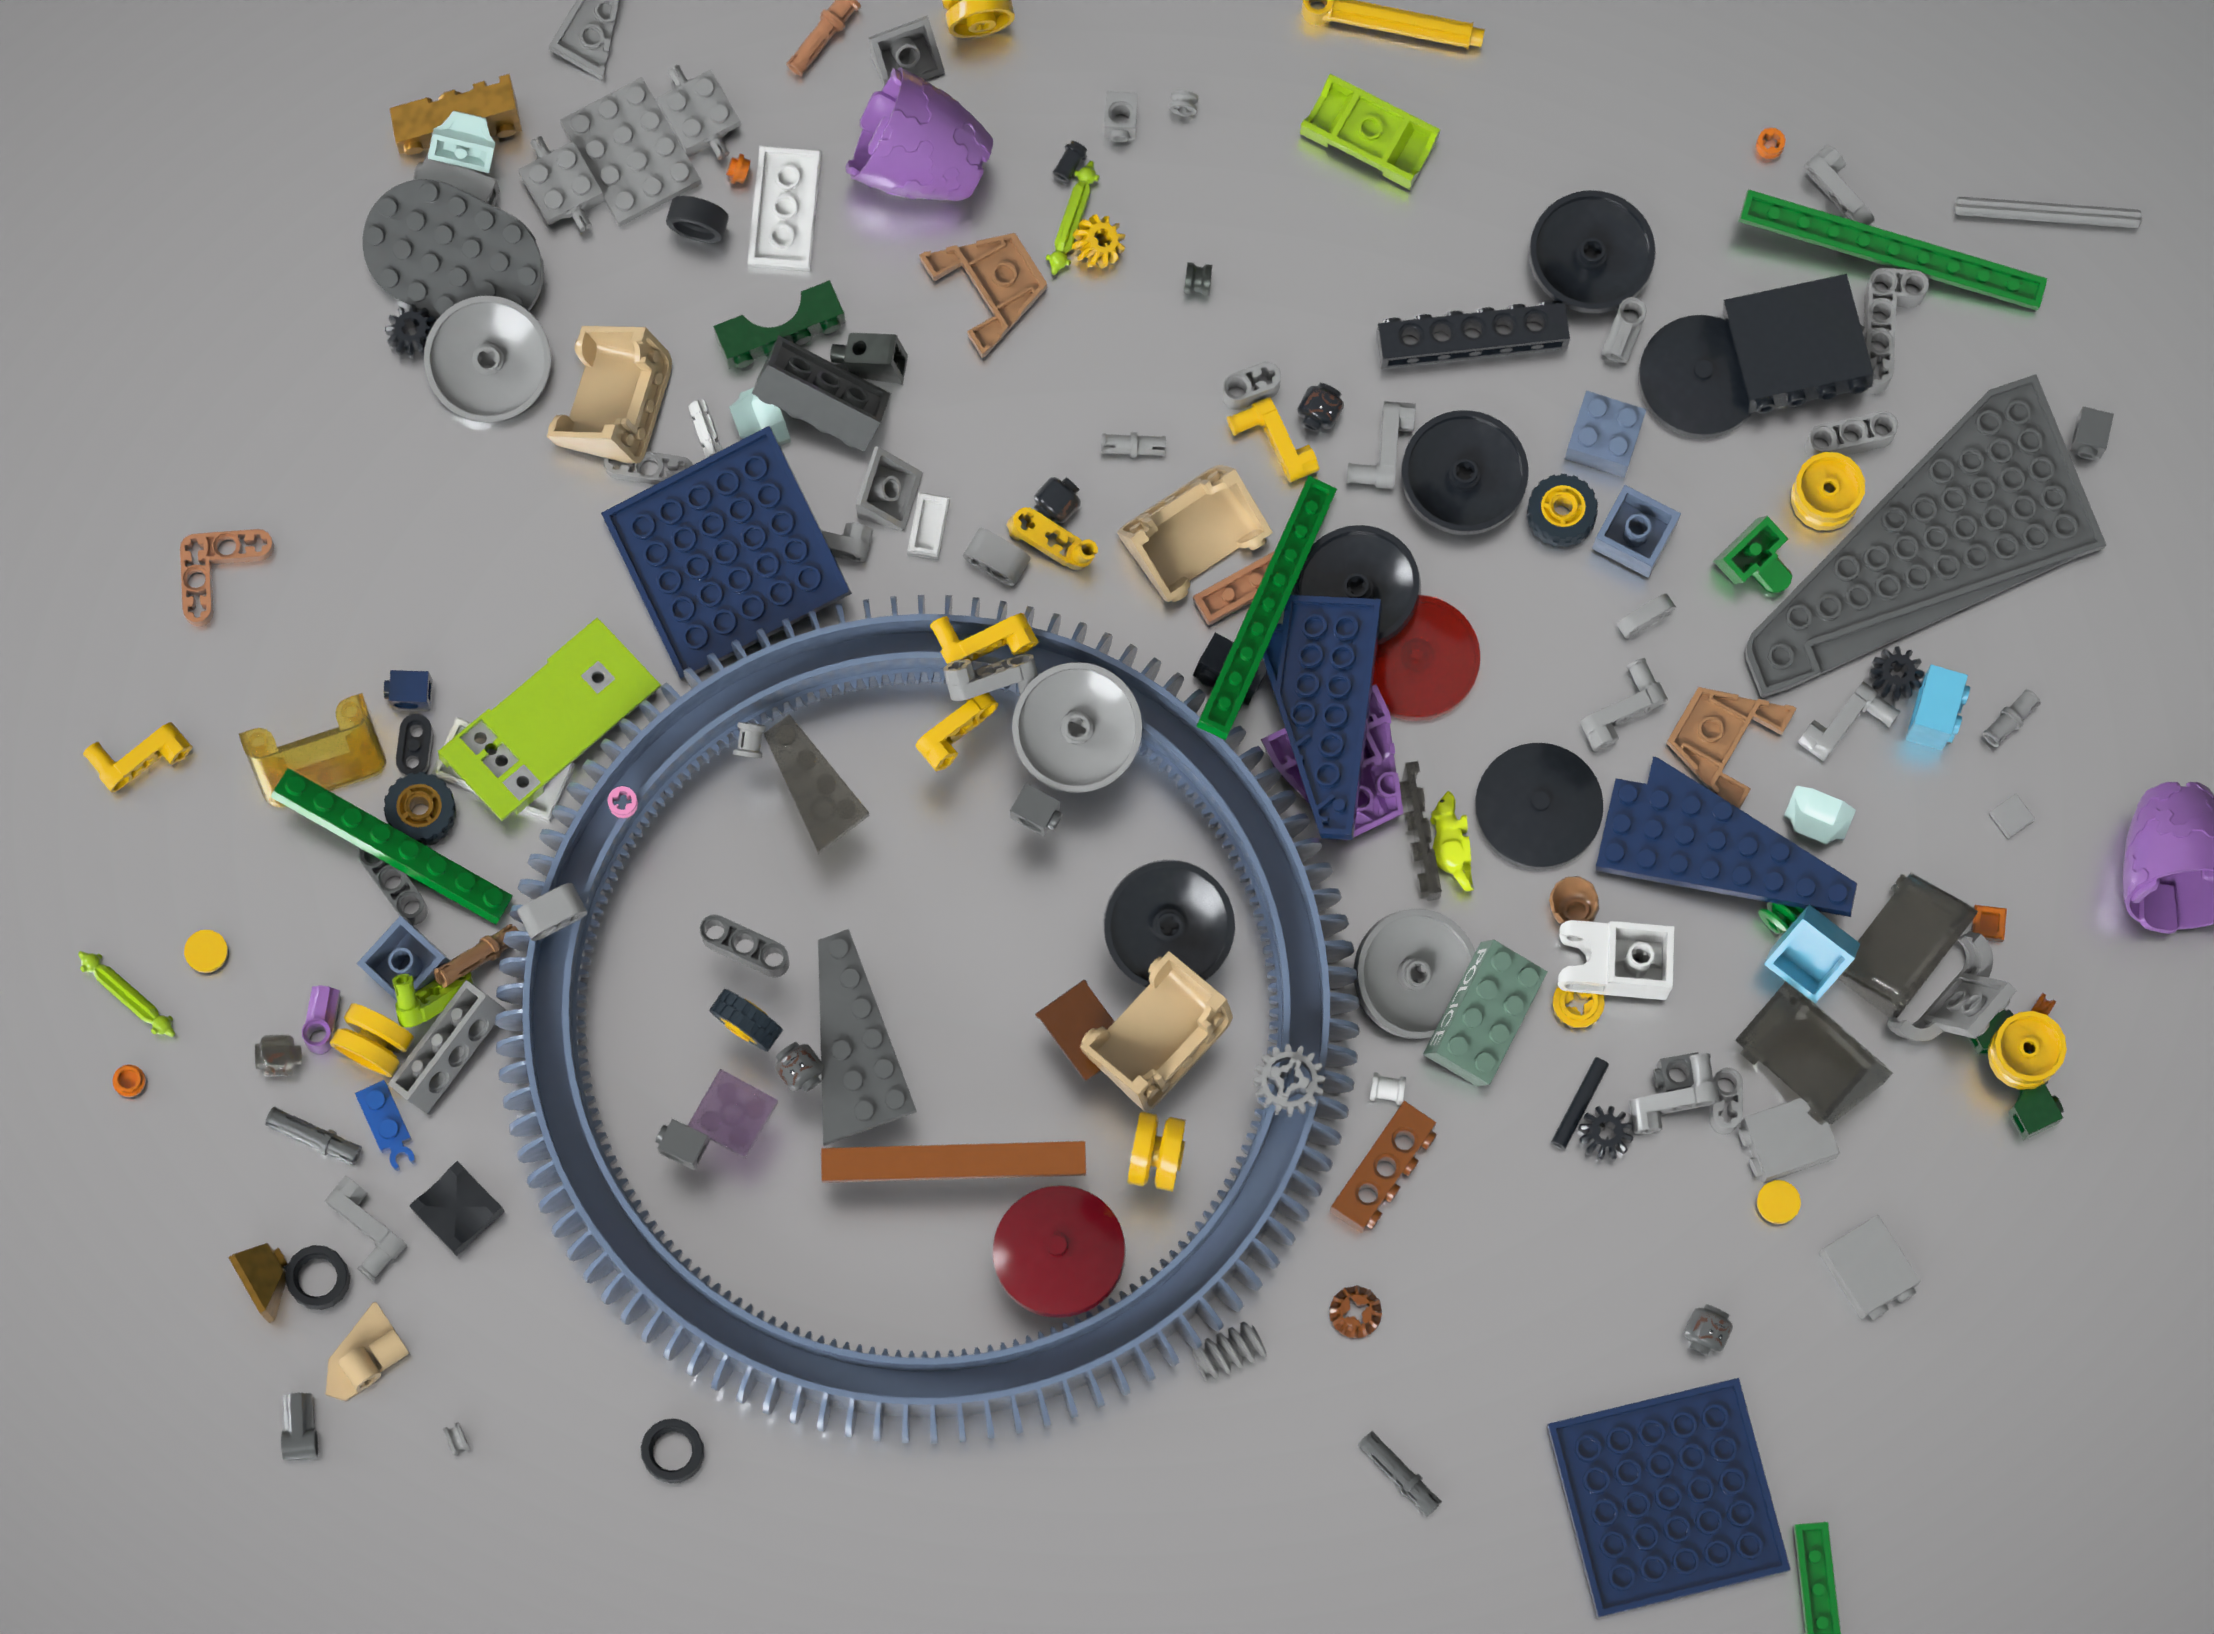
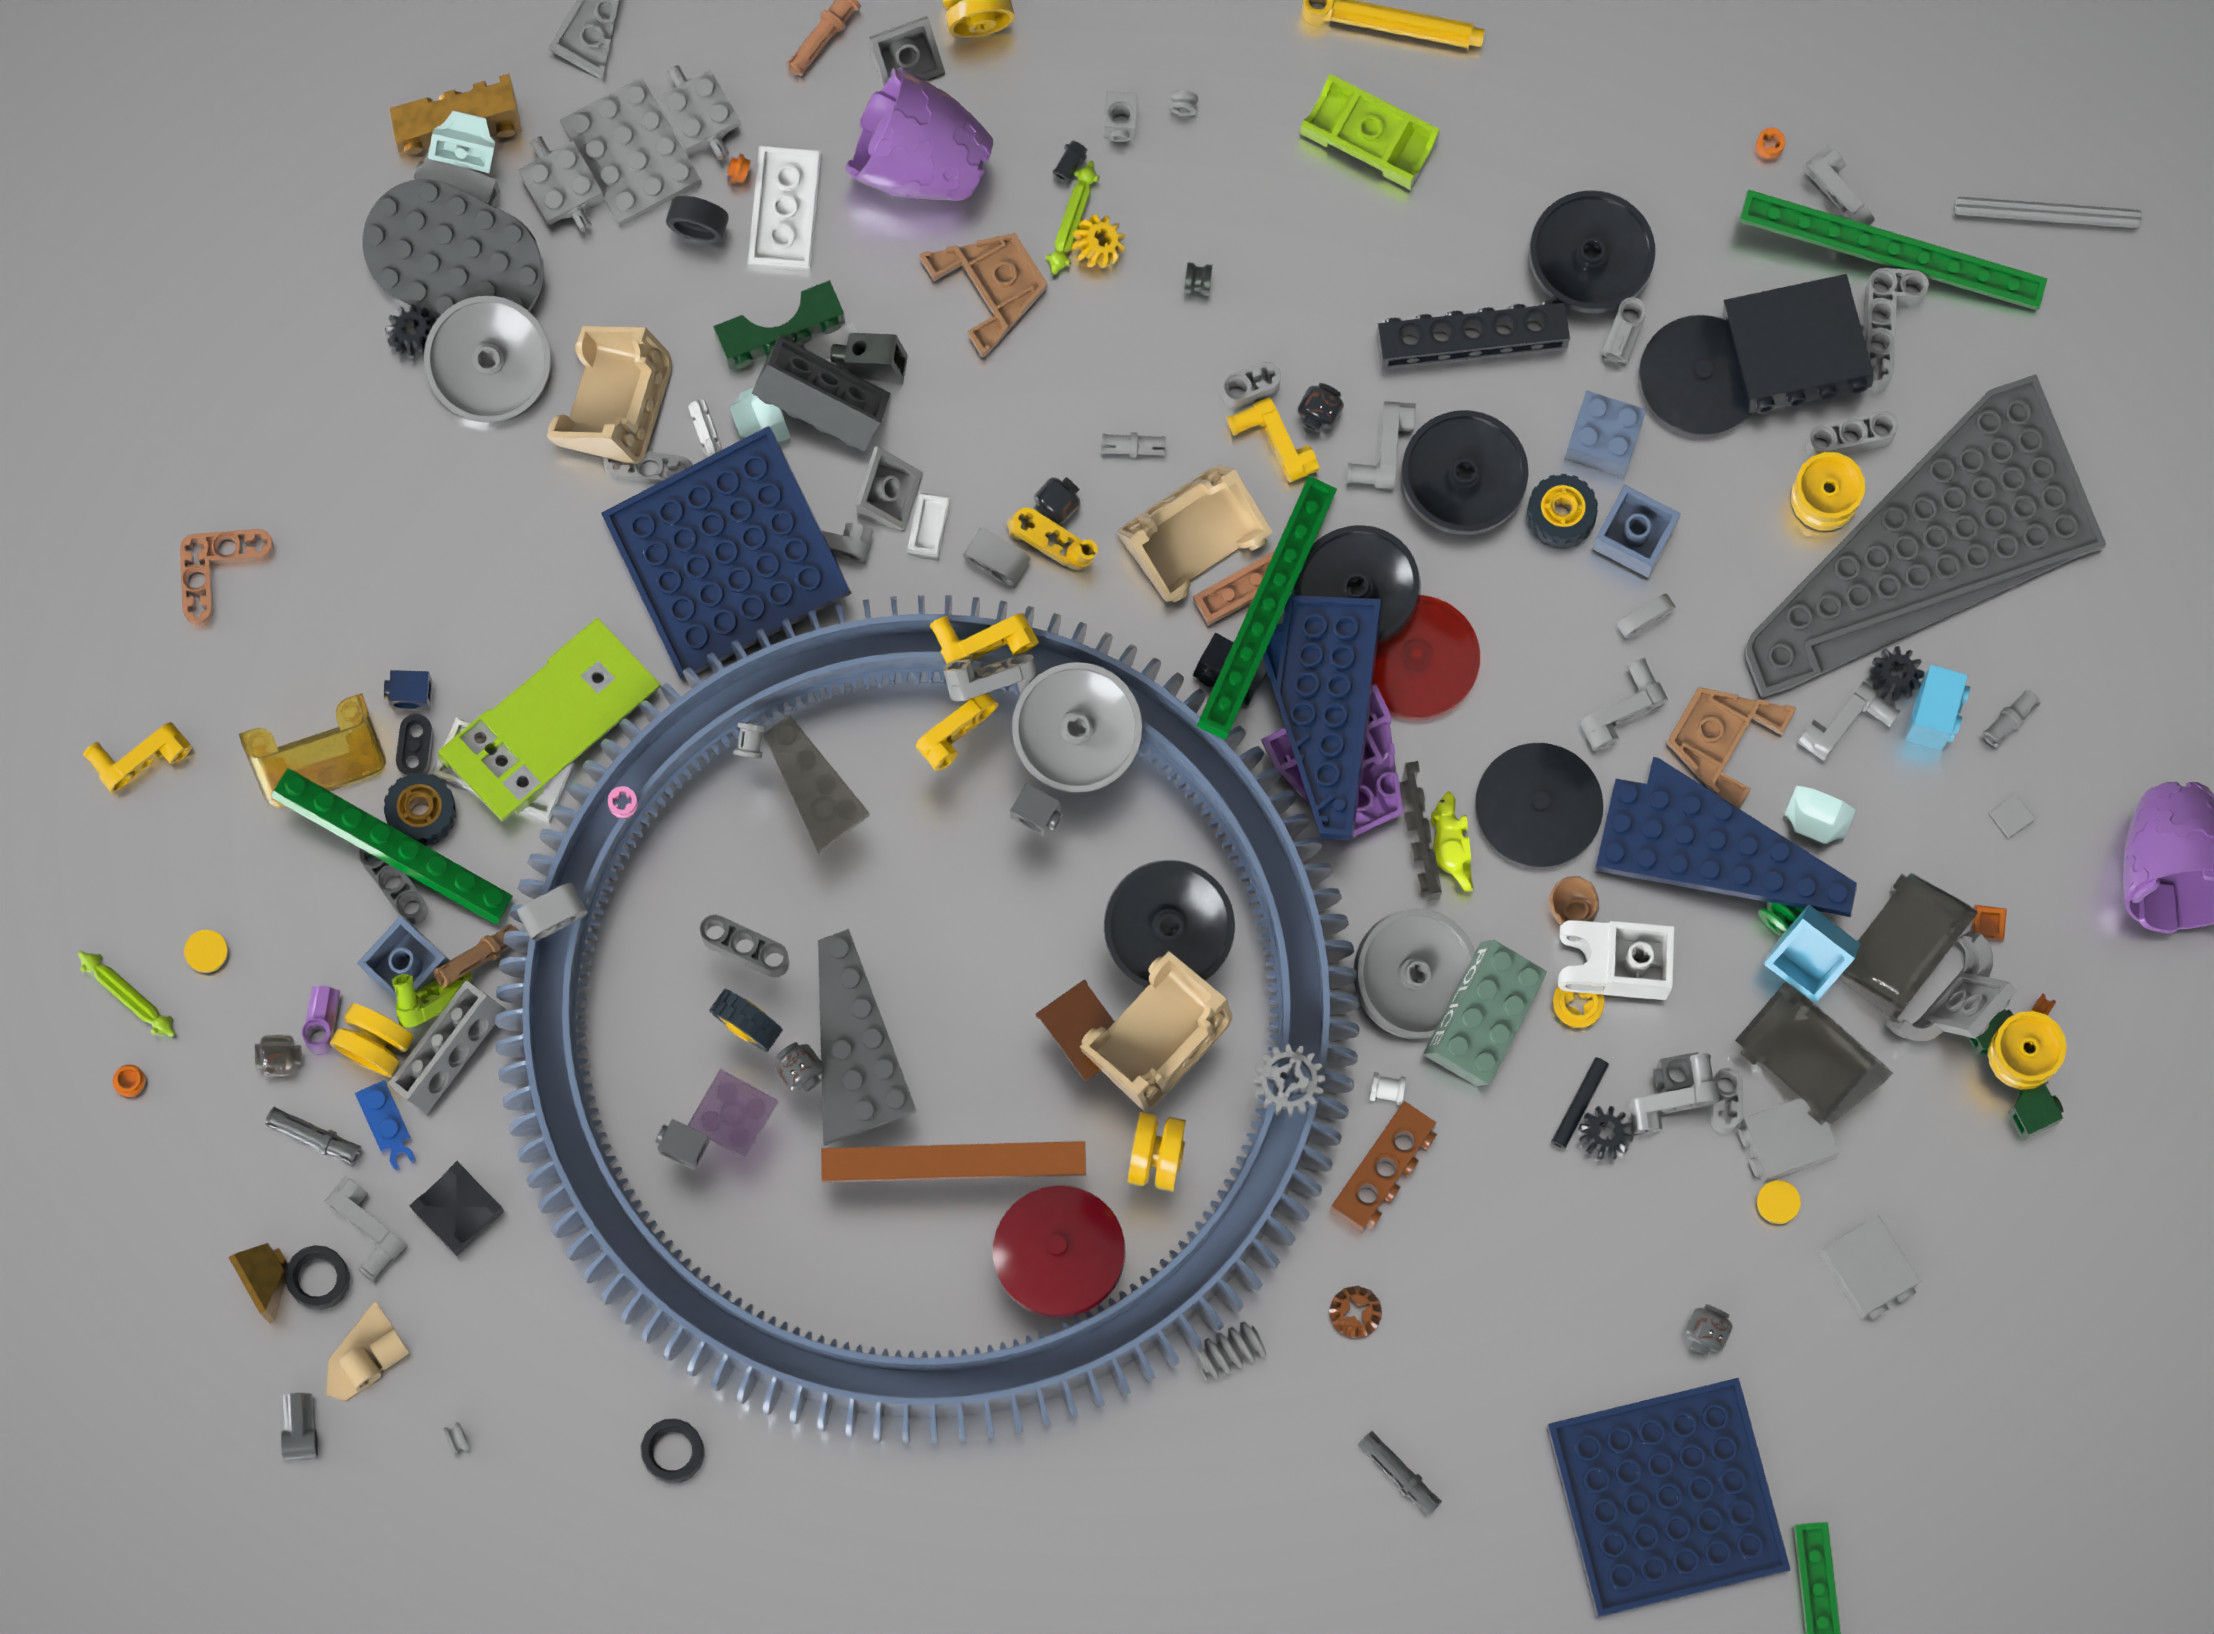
(822, 345): none -> white sticker
(1756, 555): green brick -> none
(2091, 433): dark grey brick -> none

